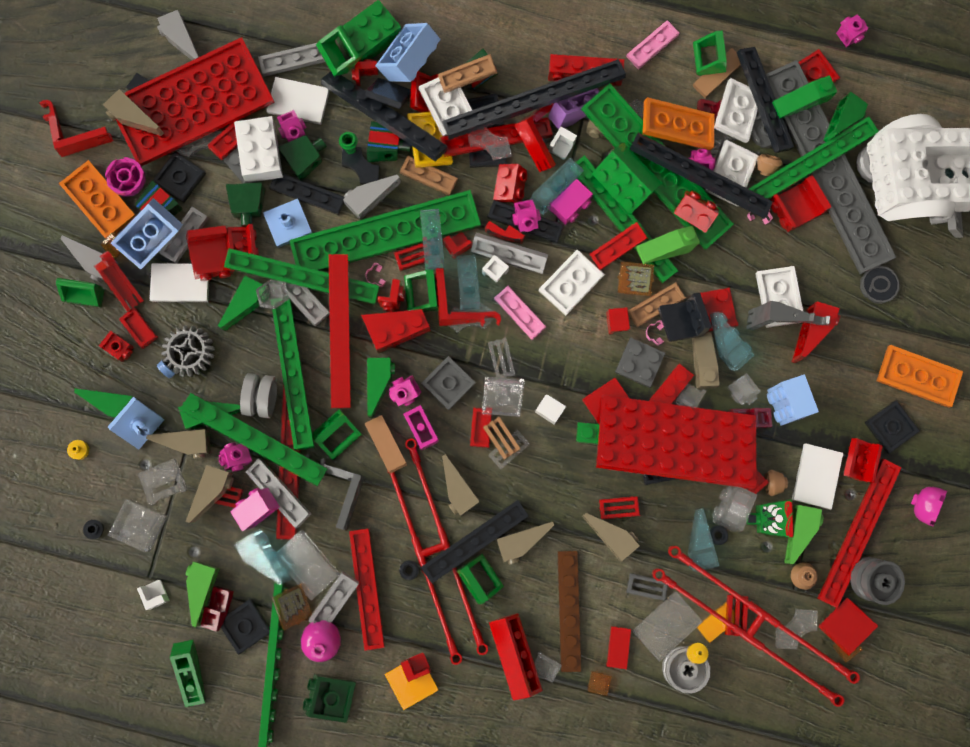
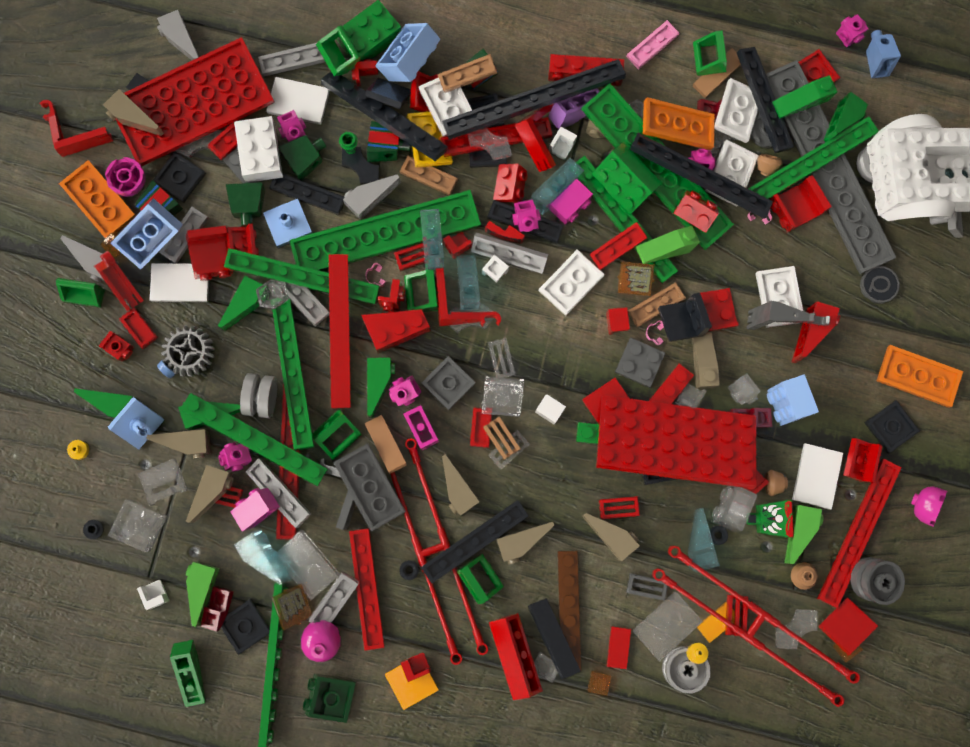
(369, 487): none -> dark grey tile
(520, 312): bright pink tile -> none
(554, 639): none -> black tile
(730, 346): clear light blue slope -> none
(882, 54): none -> medium blue torso

